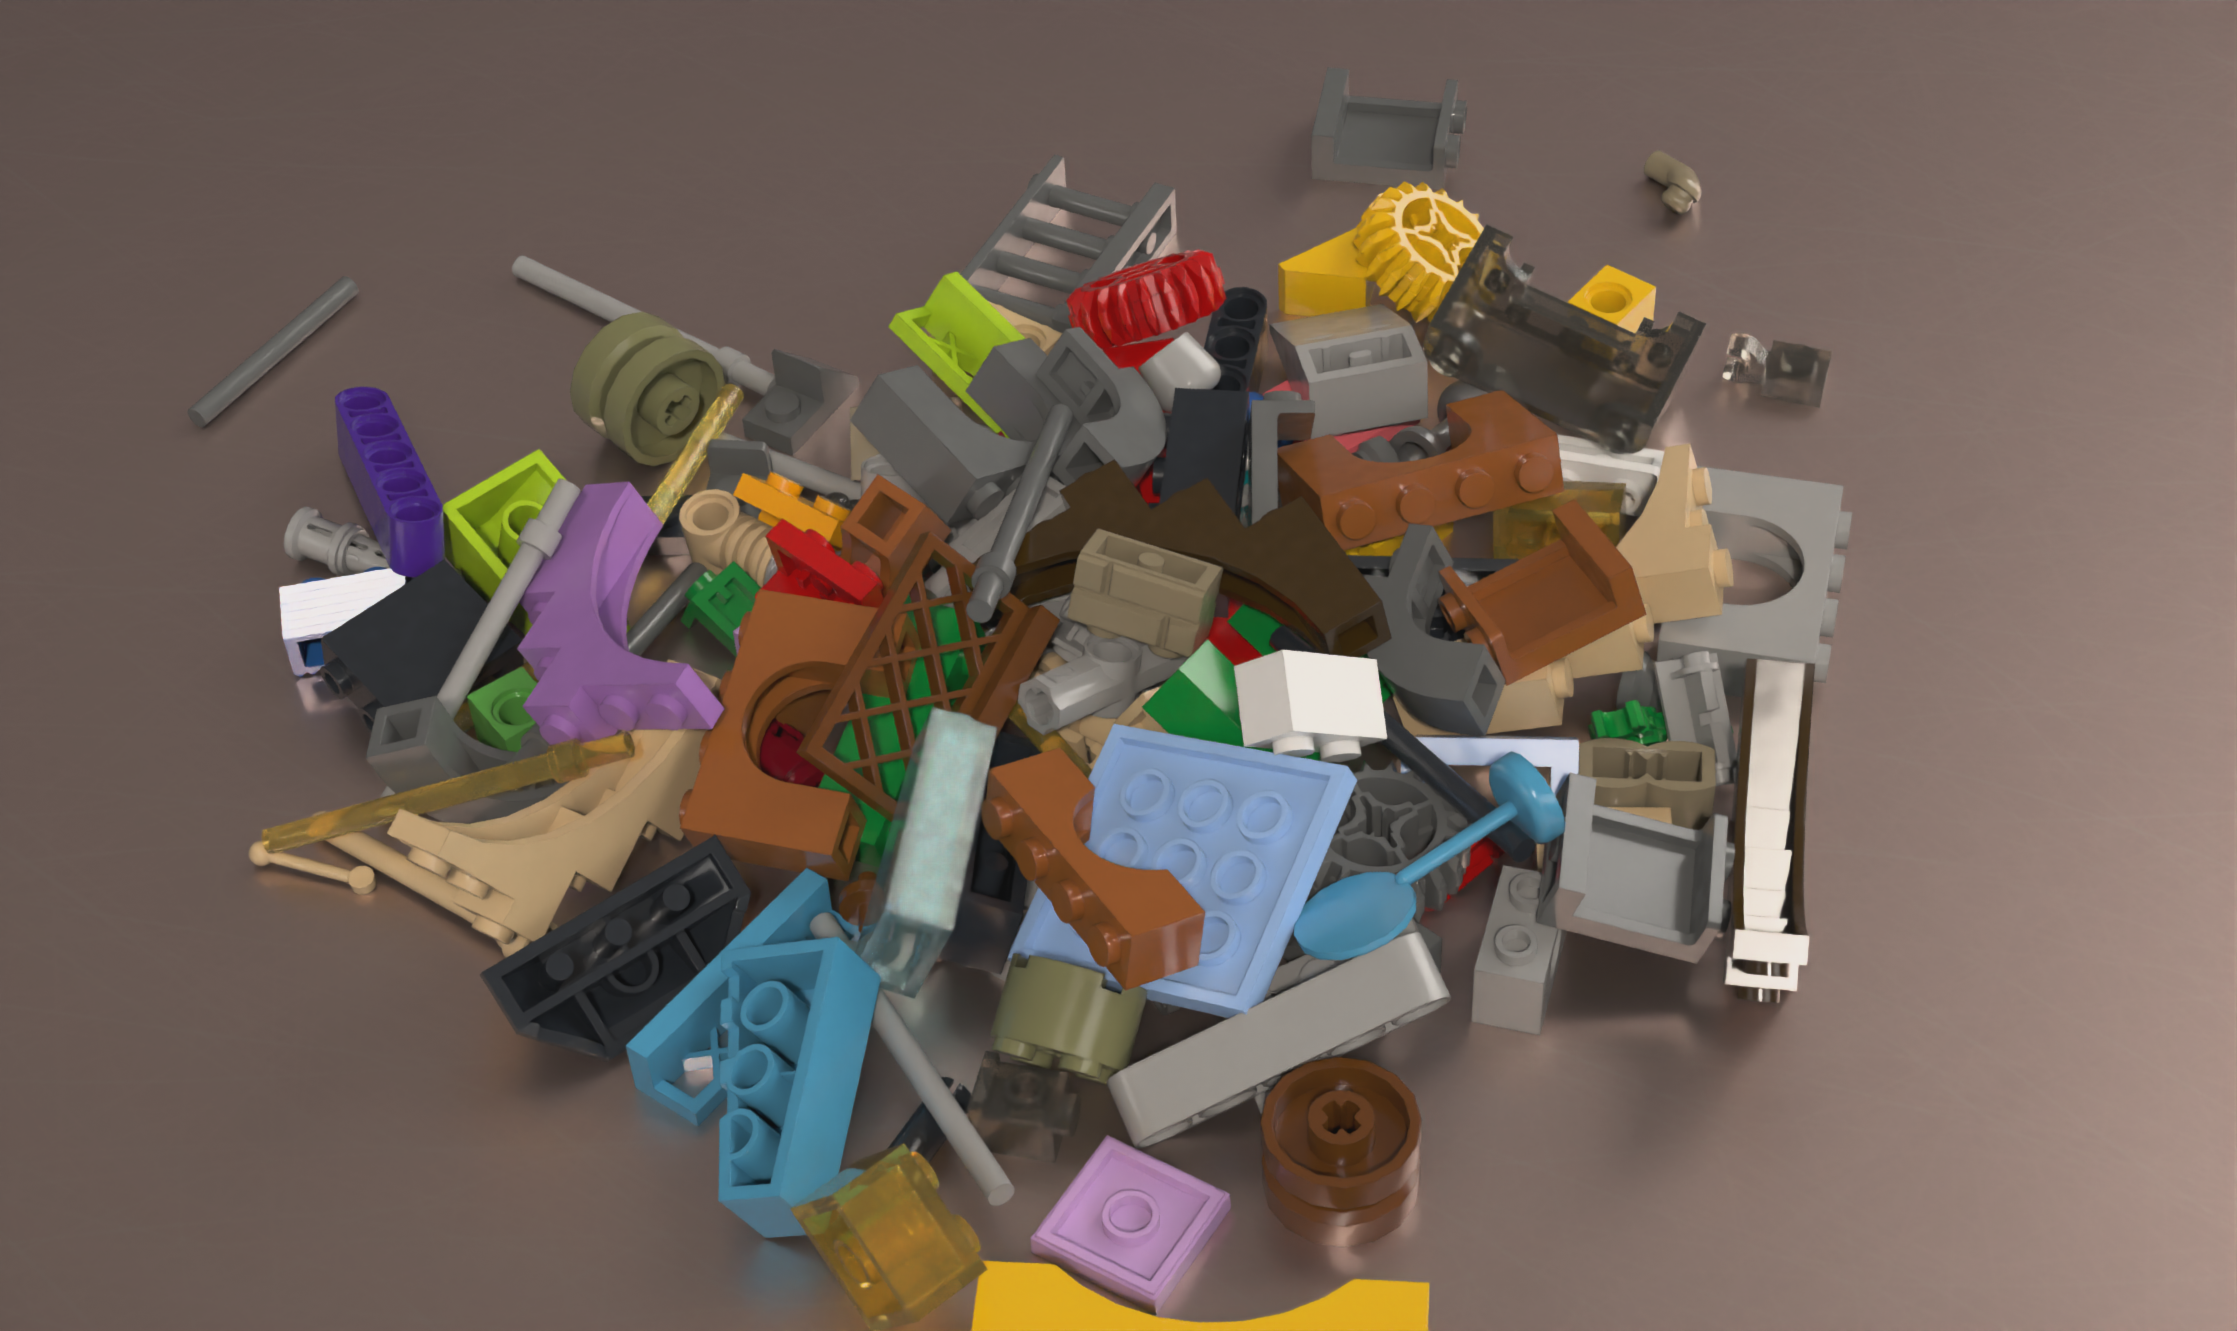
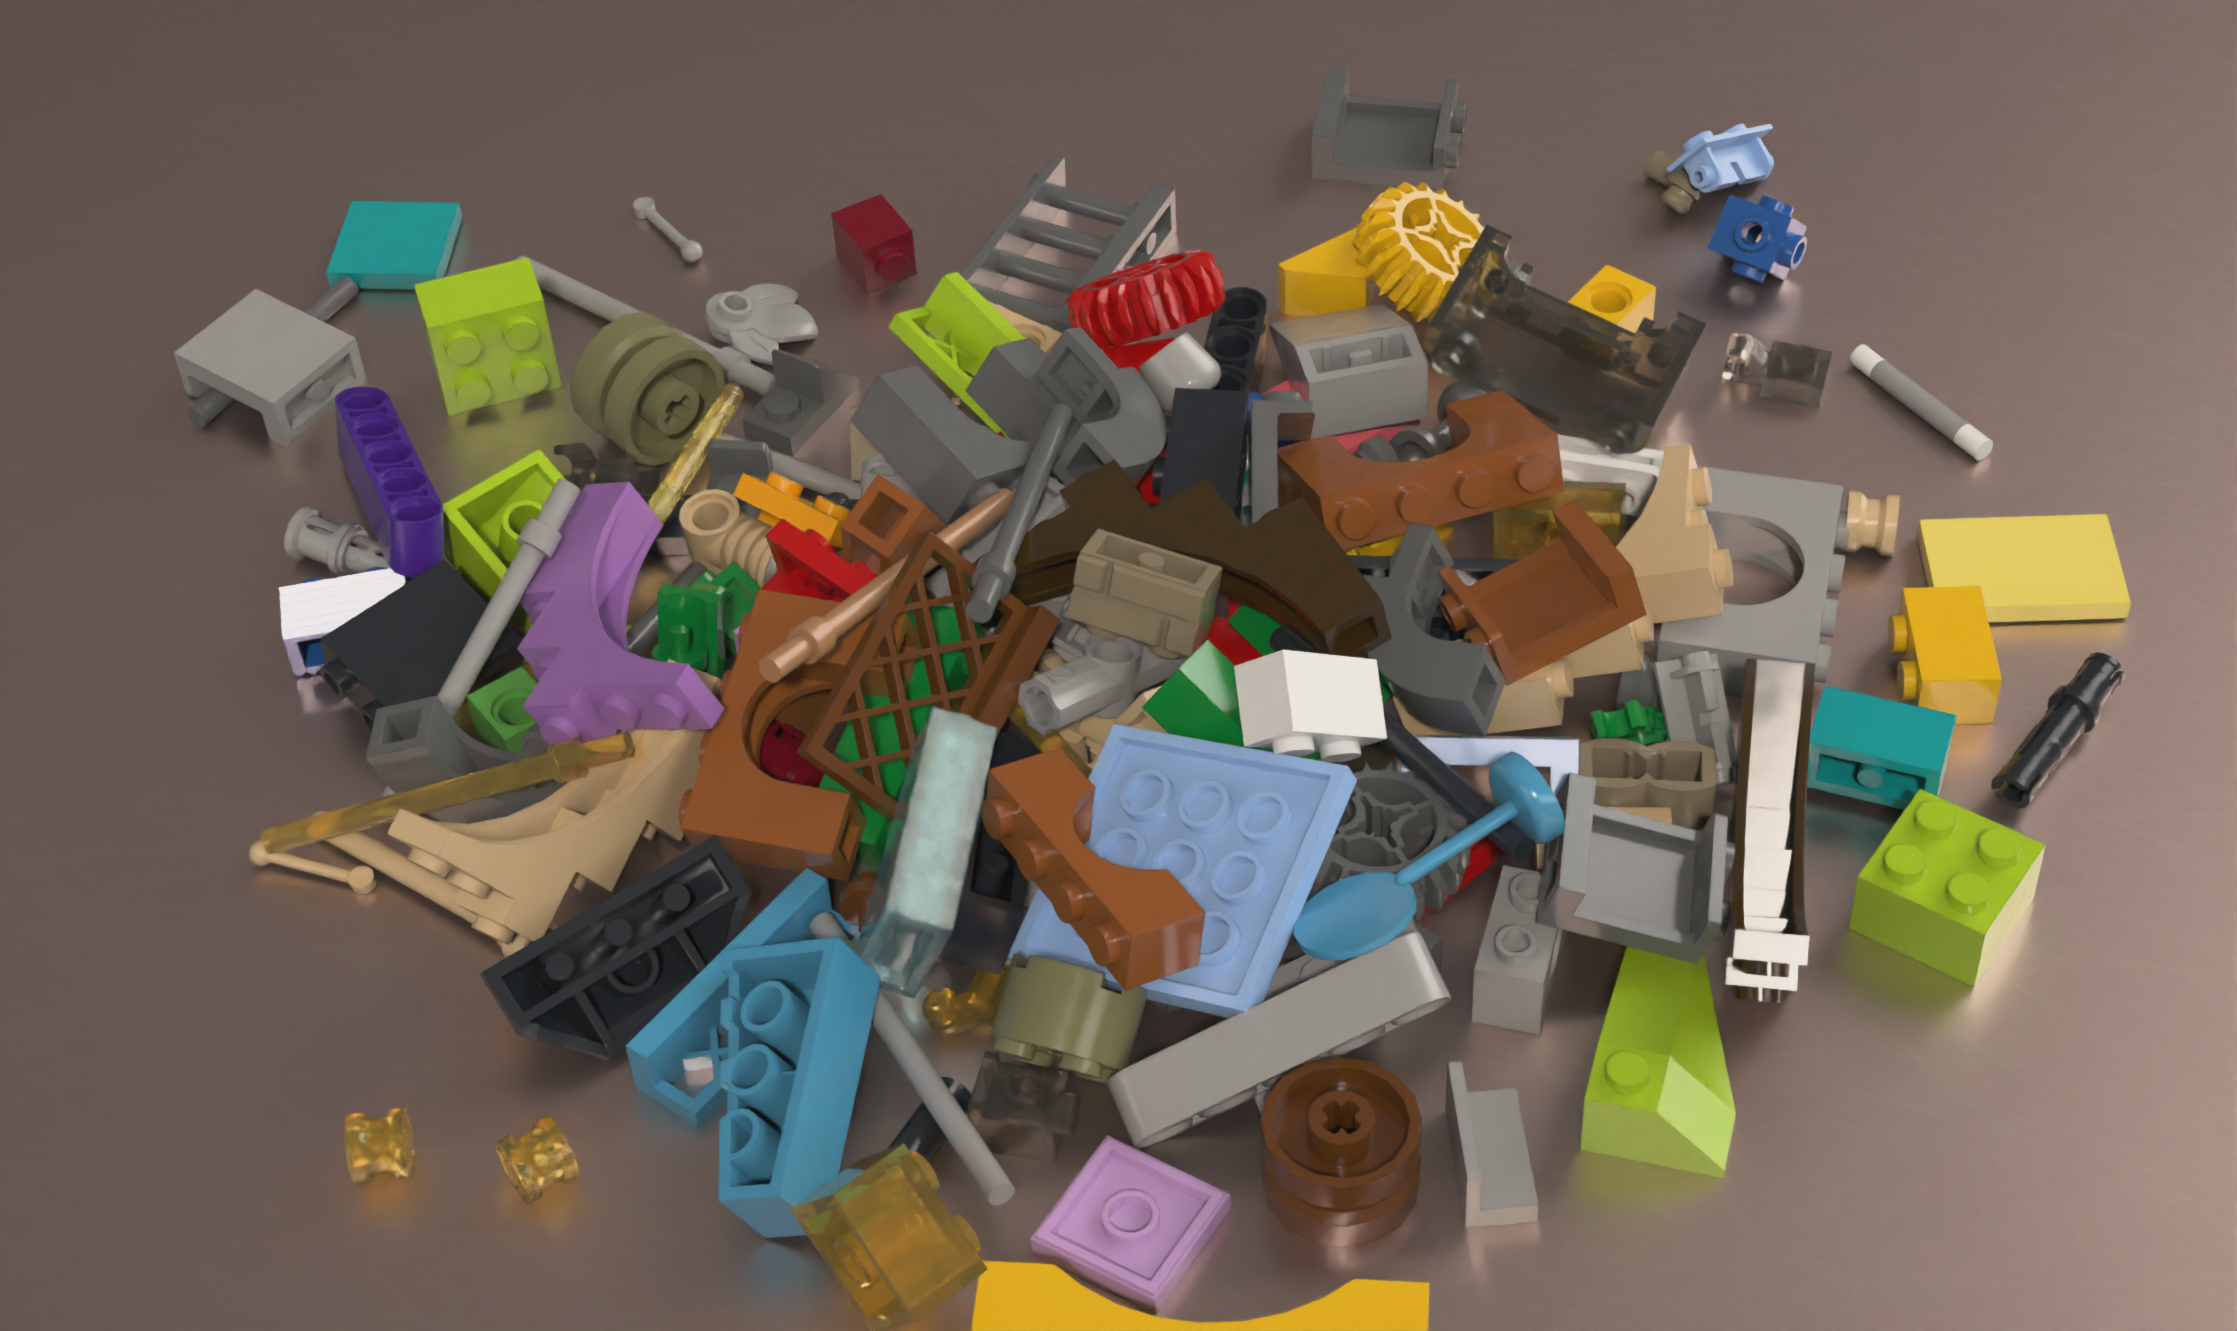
(273, 362): none -> light grey panel
(380, 1145): none -> clear yellow wheel
(394, 243): none -> teal tile
(488, 336): none -> lime brick
(537, 1159): none -> clear yellow wheel
(609, 468): none -> clear smoke plate
(645, 208): none -> light grey hinge
(692, 626): none -> green hips
(759, 319): none -> light grey plate
(818, 635): none -> medium nougat bar
(874, 243): none -> dark red brick
(956, 1014): none -> clear yellow arm
(1489, 1153): none -> light grey panel
(1660, 1070): none -> lime wedge
(1725, 158): none -> light blue hinge
(1759, 238): none -> blue brick
(1872, 522): none -> tan wheel
(1882, 746): none -> teal brick
(1921, 402): none -> light grey bar
(1946, 652): none -> yellow brick
(1946, 887): none -> lime brick
(2029, 565): none -> light yellow tile
(2069, 714): none -> black pin

